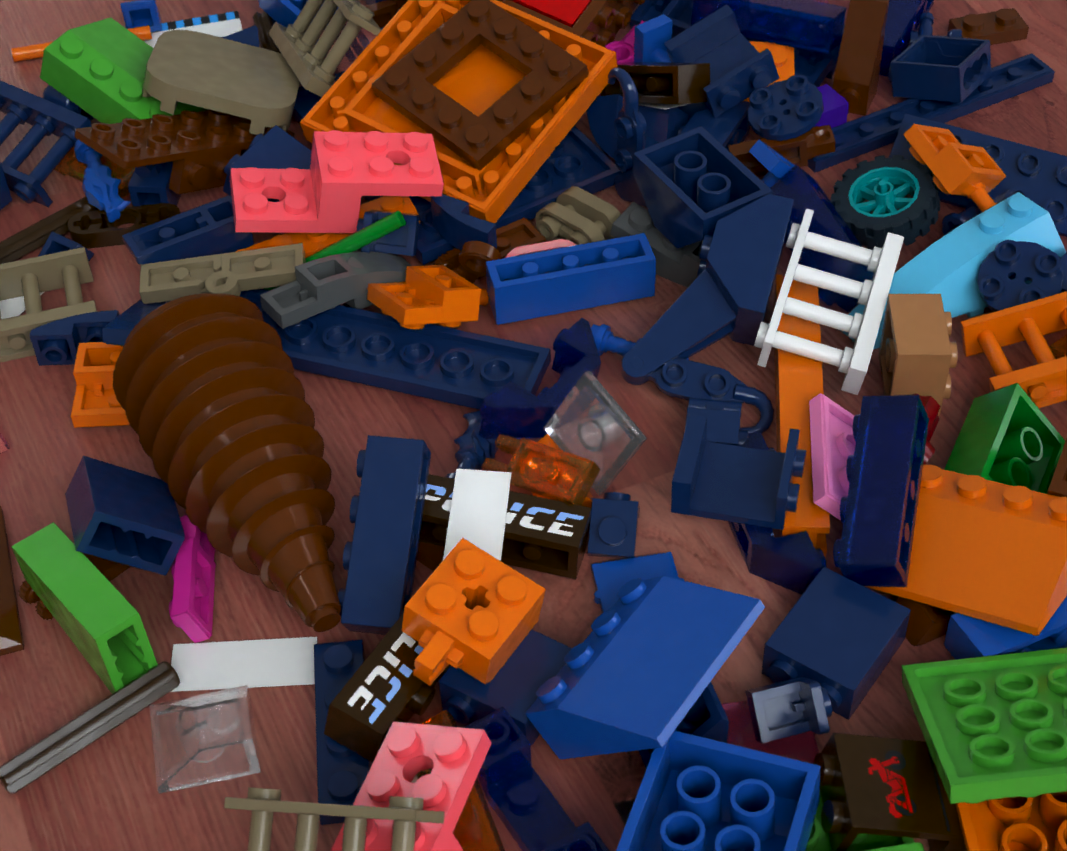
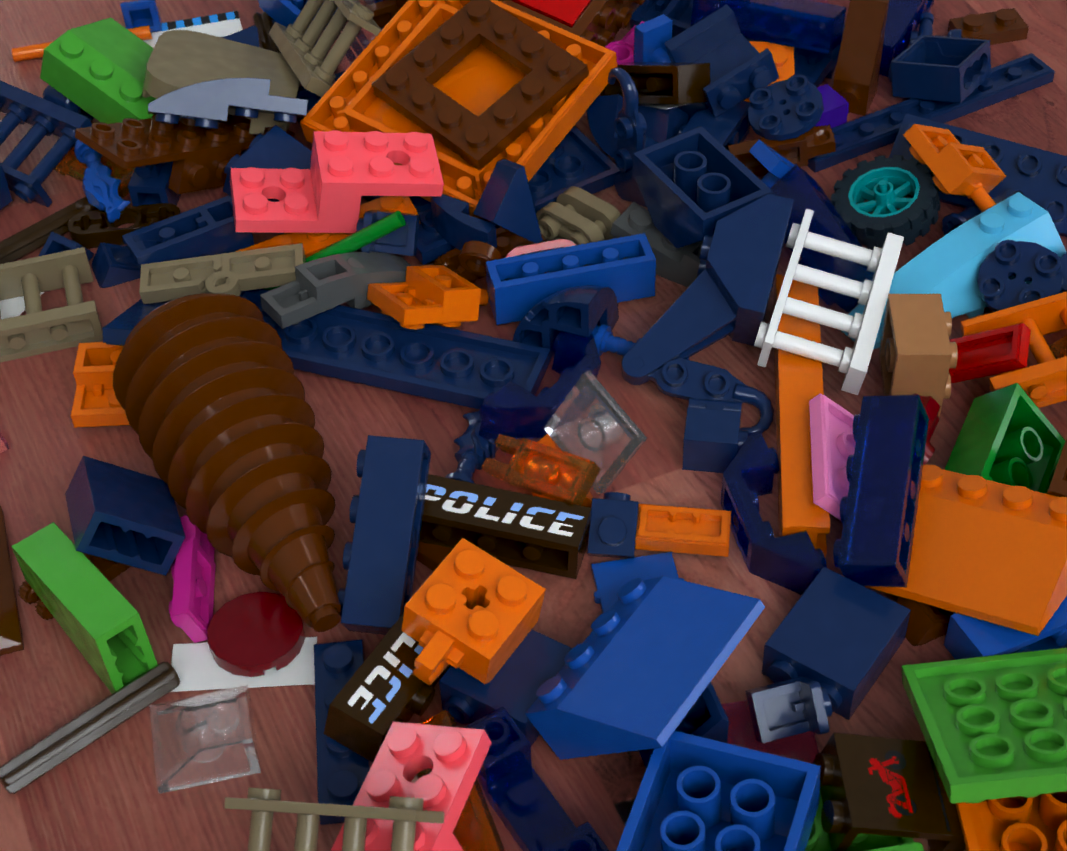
(59, 340): dark blue slope -> none
(114, 265): none -> dark blue slope
(210, 101): none -> slope
(255, 634): none -> dark red tile
(478, 510): white sticker -> none
(509, 201): none -> dark blue slope
(570, 311): none -> dark blue brick
(683, 530): none -> orange plate
(735, 480): dark blue panel -> none
(991, 352): none -> red tile

